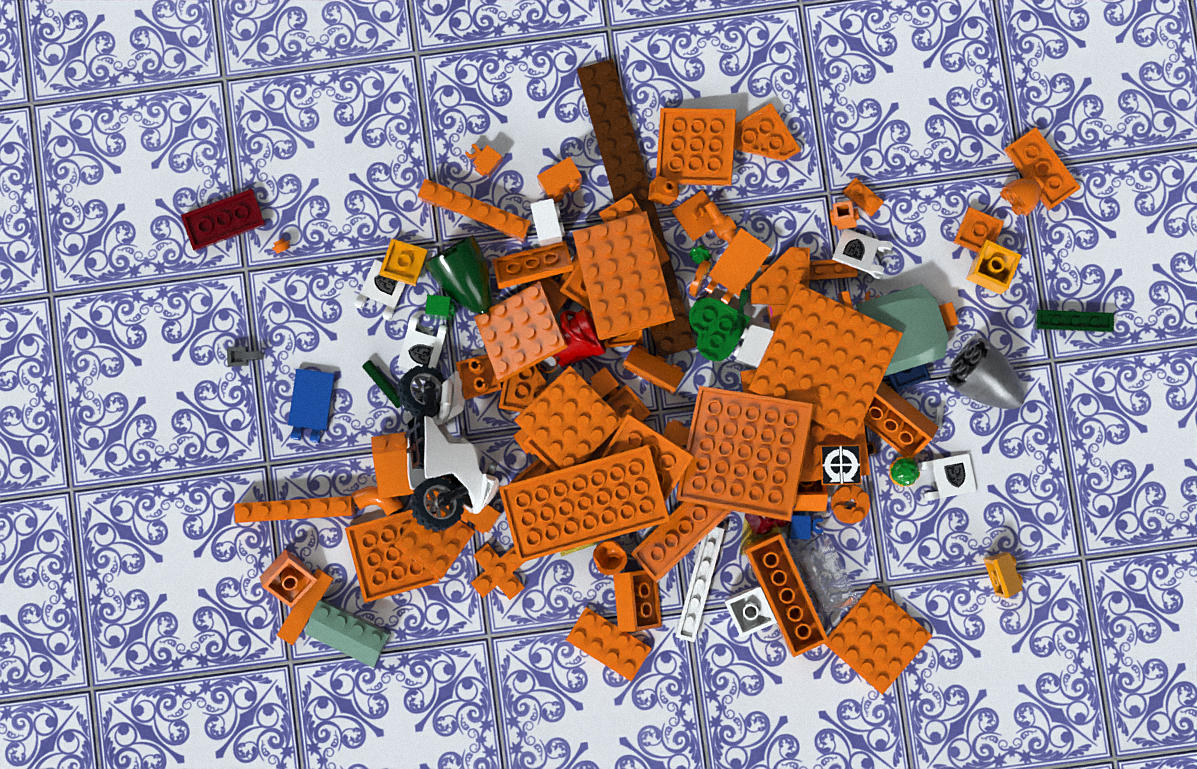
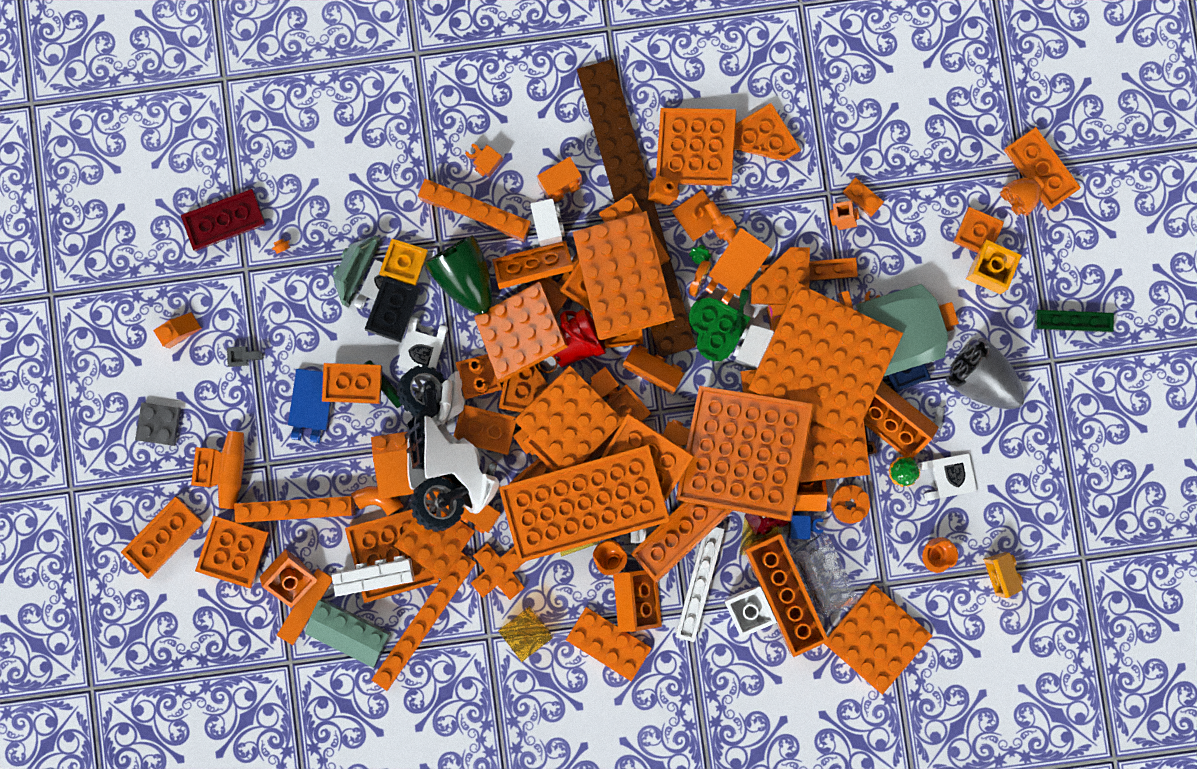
(158, 424): none -> flat silver plate
(162, 537): none -> orange plate
(177, 330): none -> orange slope
(221, 469): none -> orange plate
(232, 552): none -> orange plate
(352, 383): none -> orange plate
(354, 267): none -> sand green wedge
(373, 577): none -> white brick
(392, 309): none -> black plate
(423, 621): none -> orange plate
(440, 307): green brick -> none
(485, 429): none -> orange plate
(525, 633): none -> clear yellow brick
(638, 536): none -> white plate
(840, 464): tile -> none
(859, 251): white flag -> none
(939, 555): none -> orange helmet

